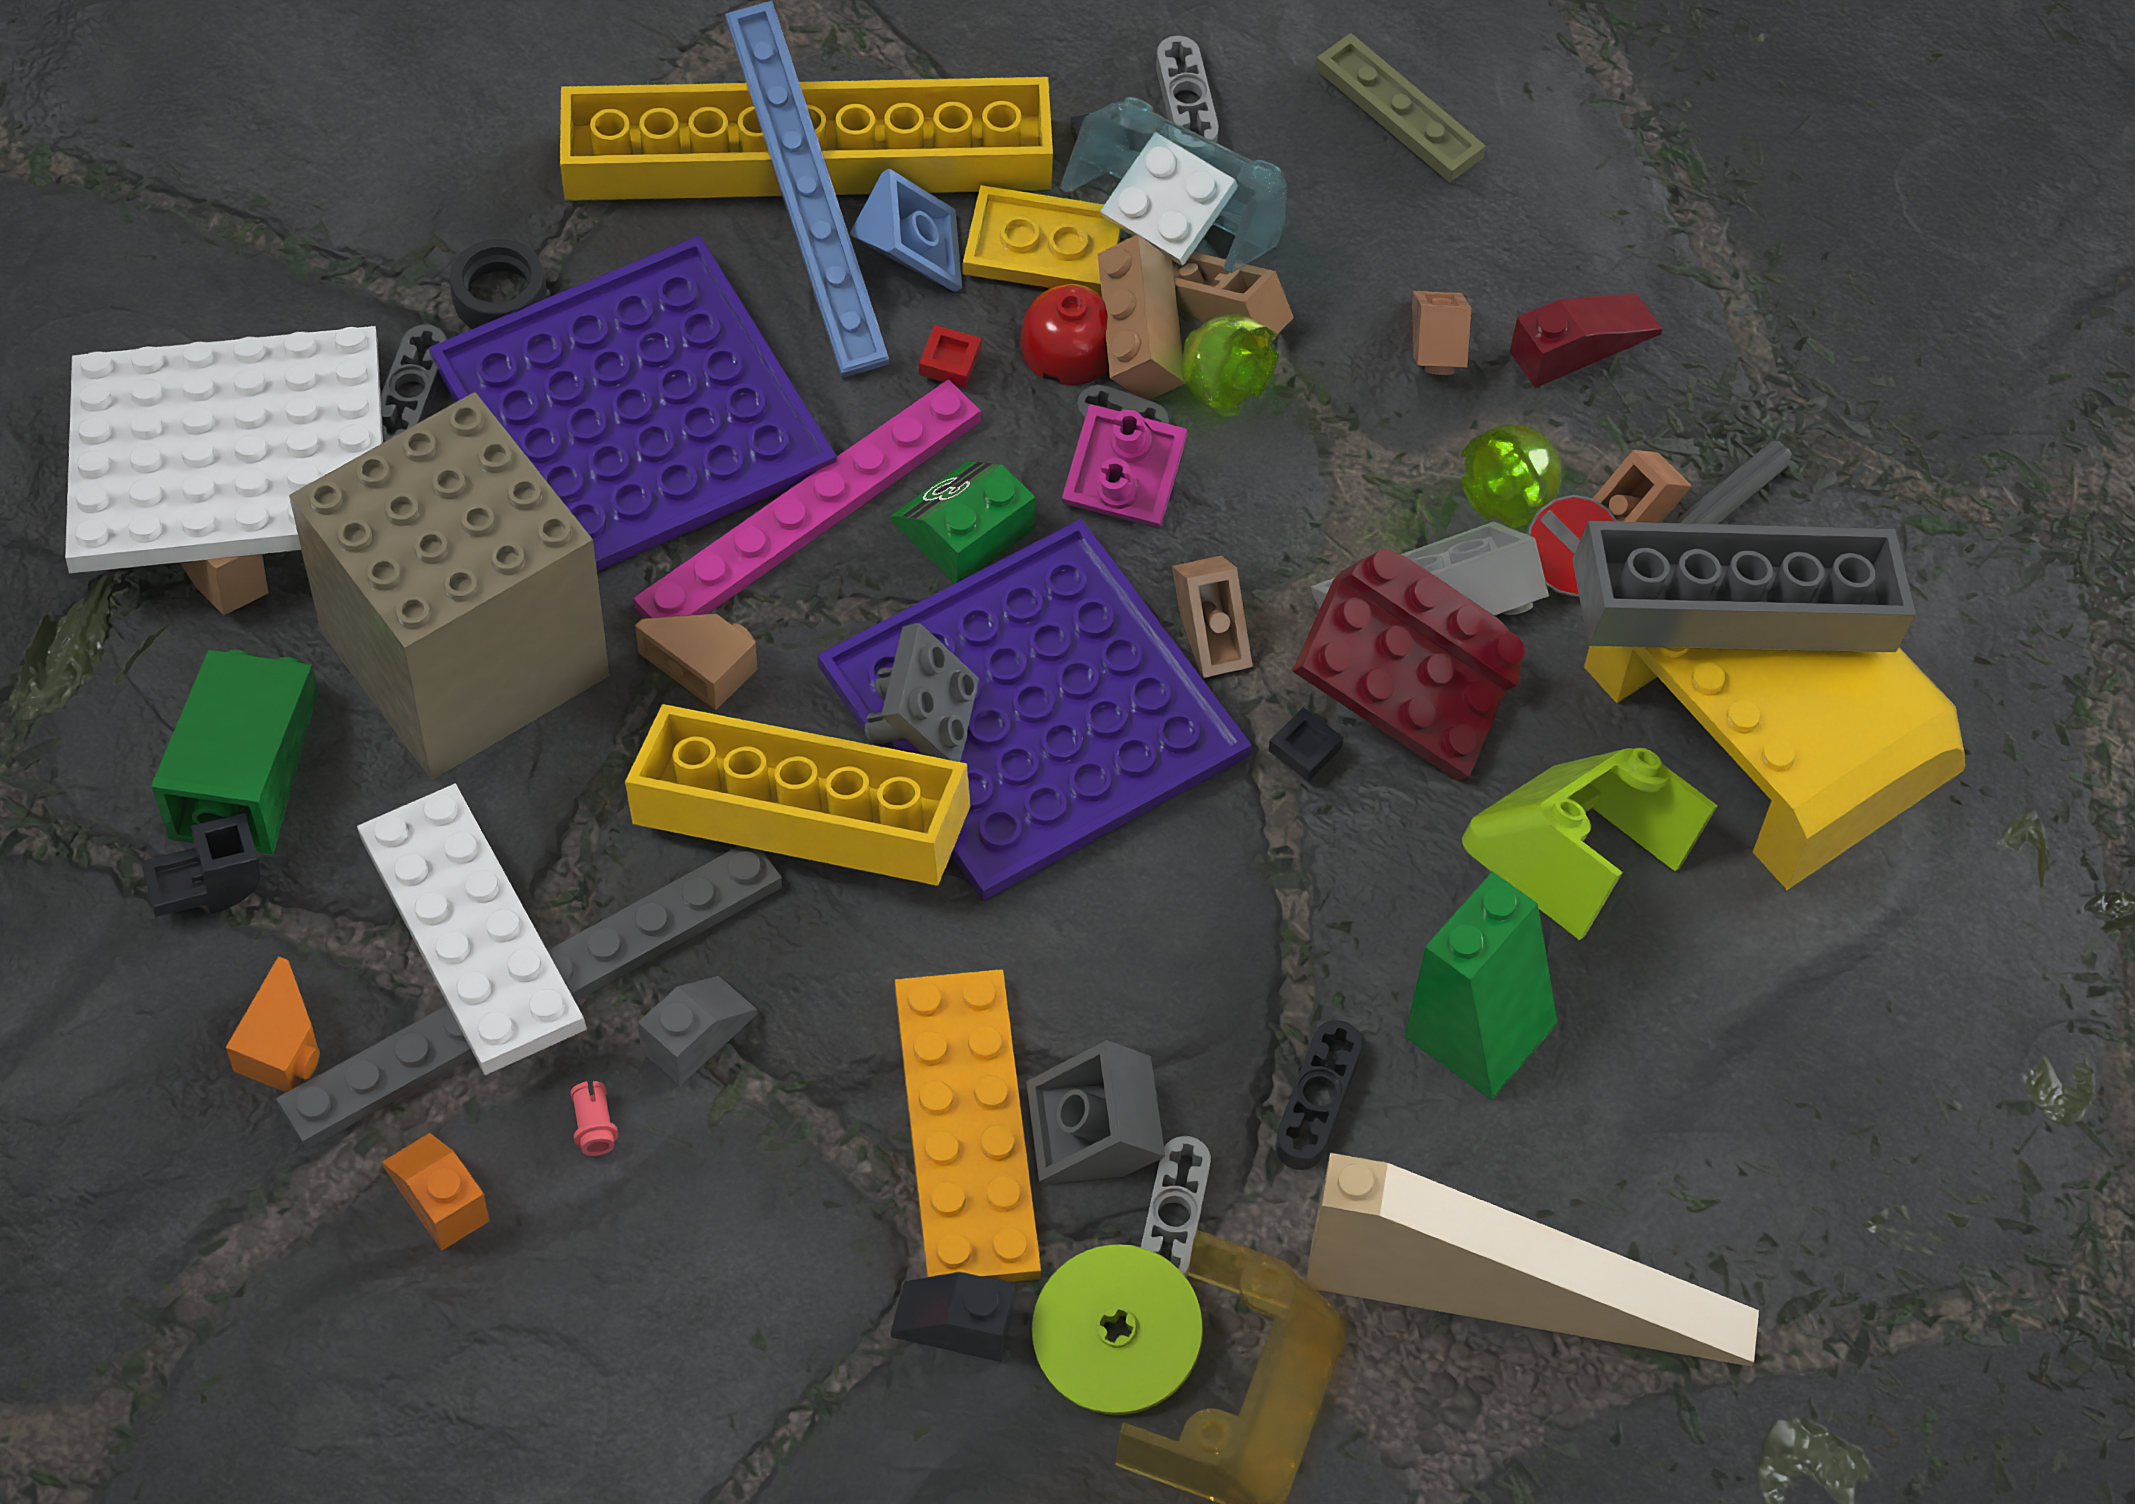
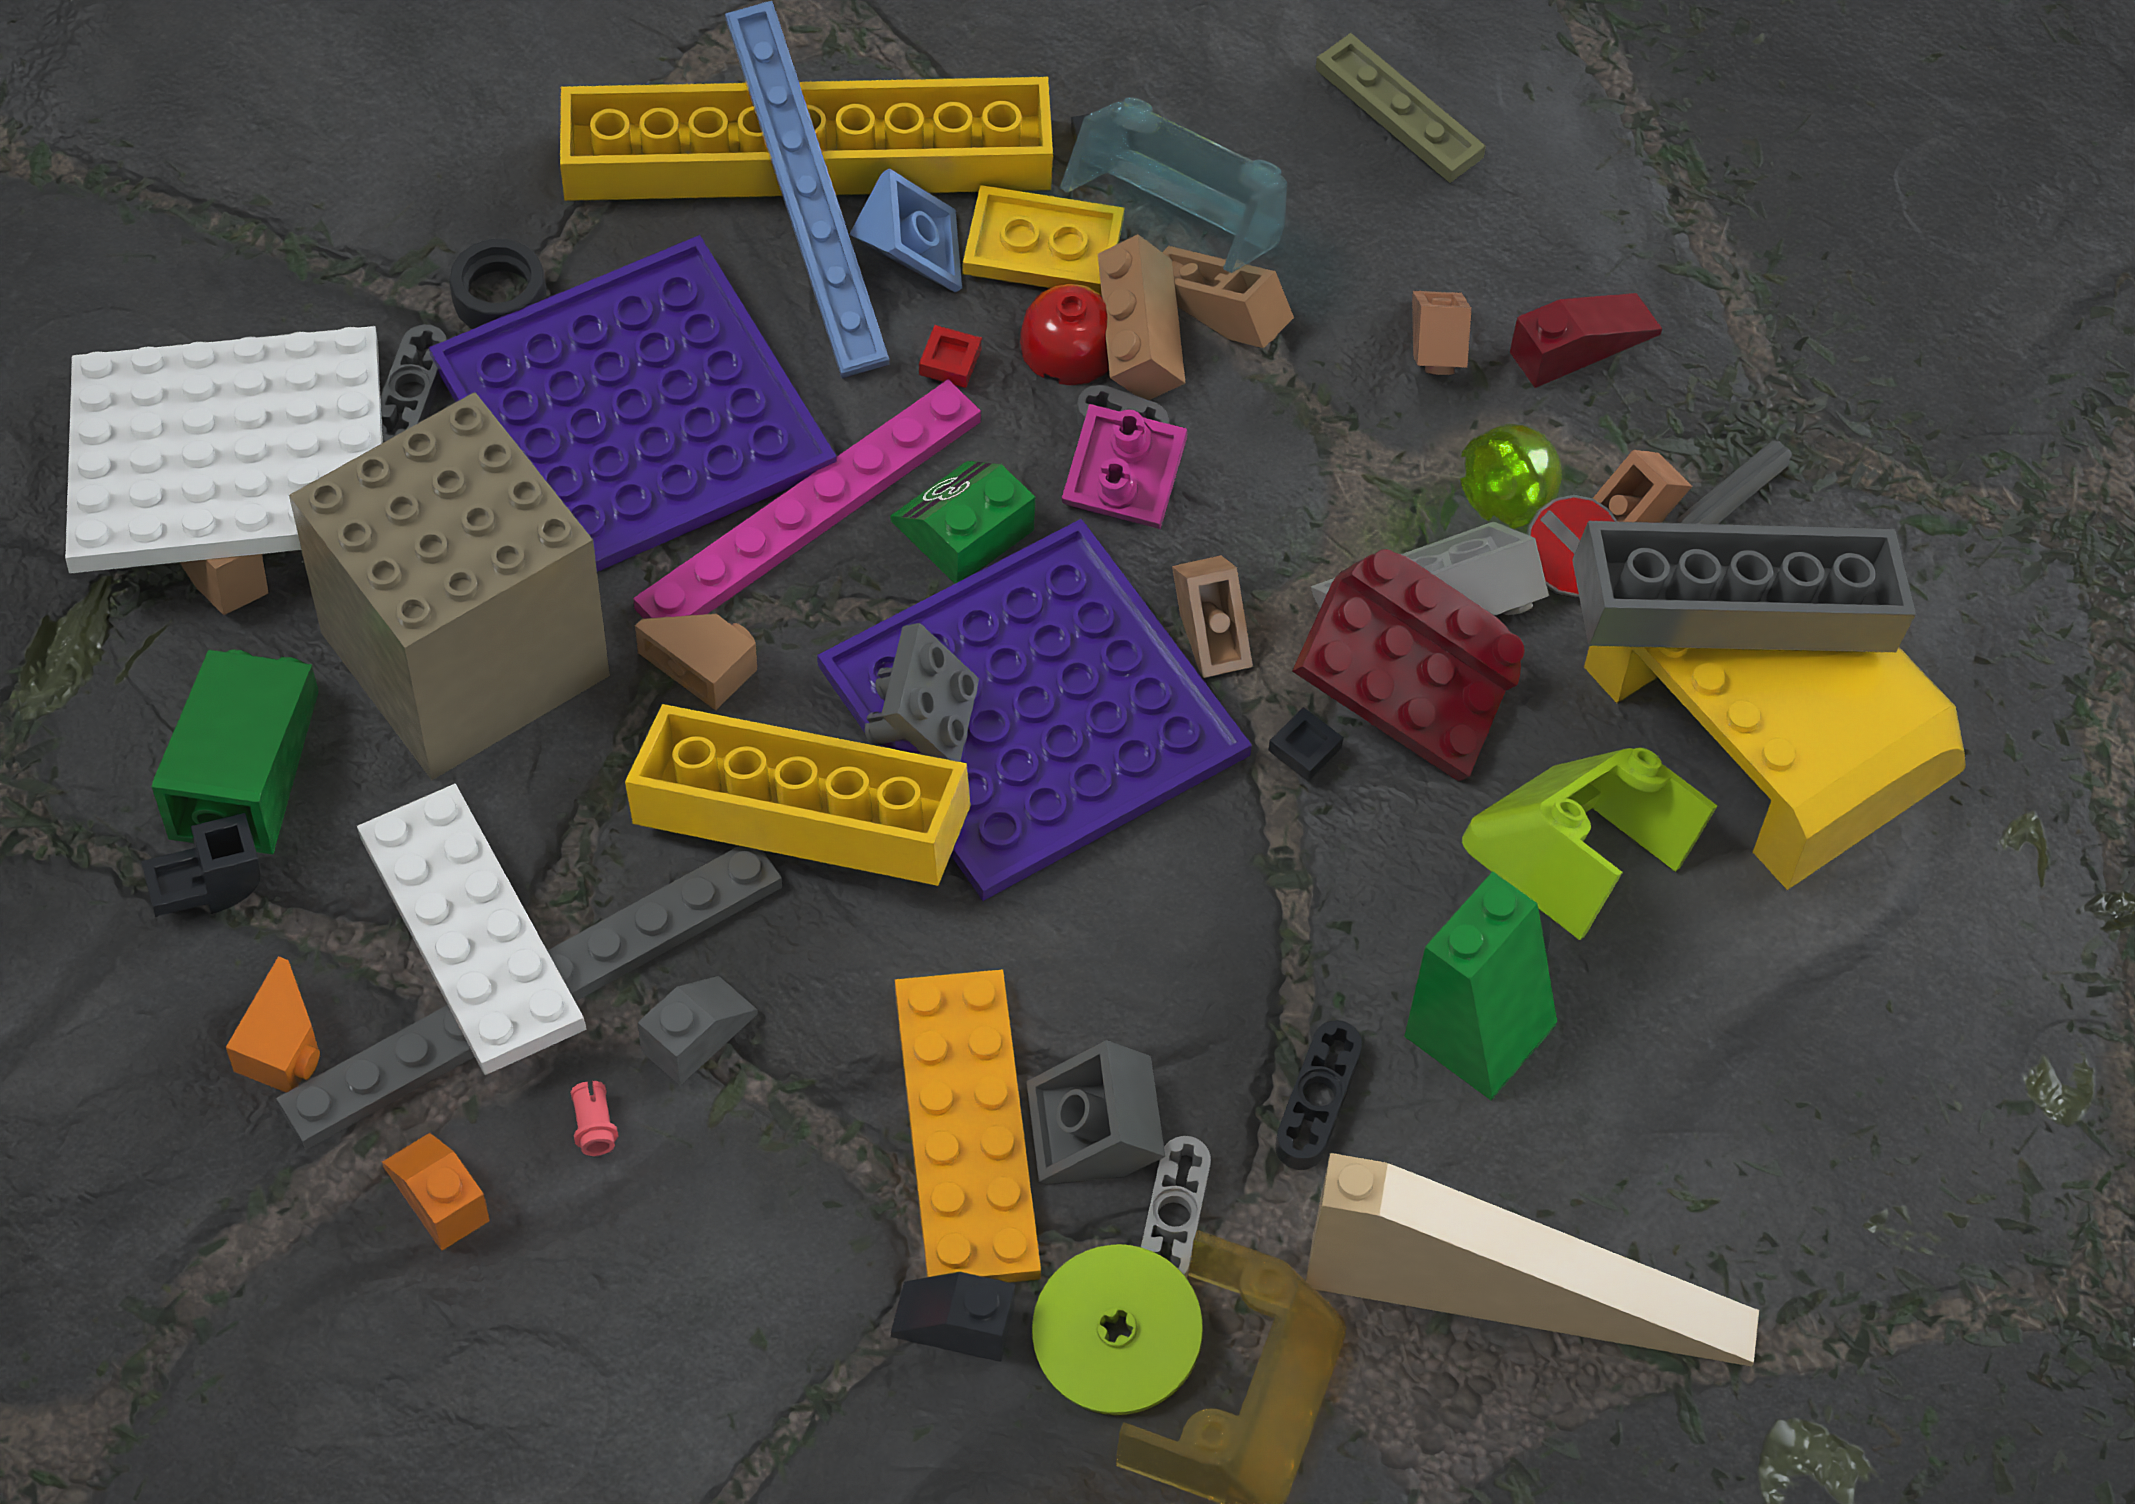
(1169, 198): white plate -> none
(1192, 79): light grey beam -> none
(1228, 361): clear neon green cylinder -> none

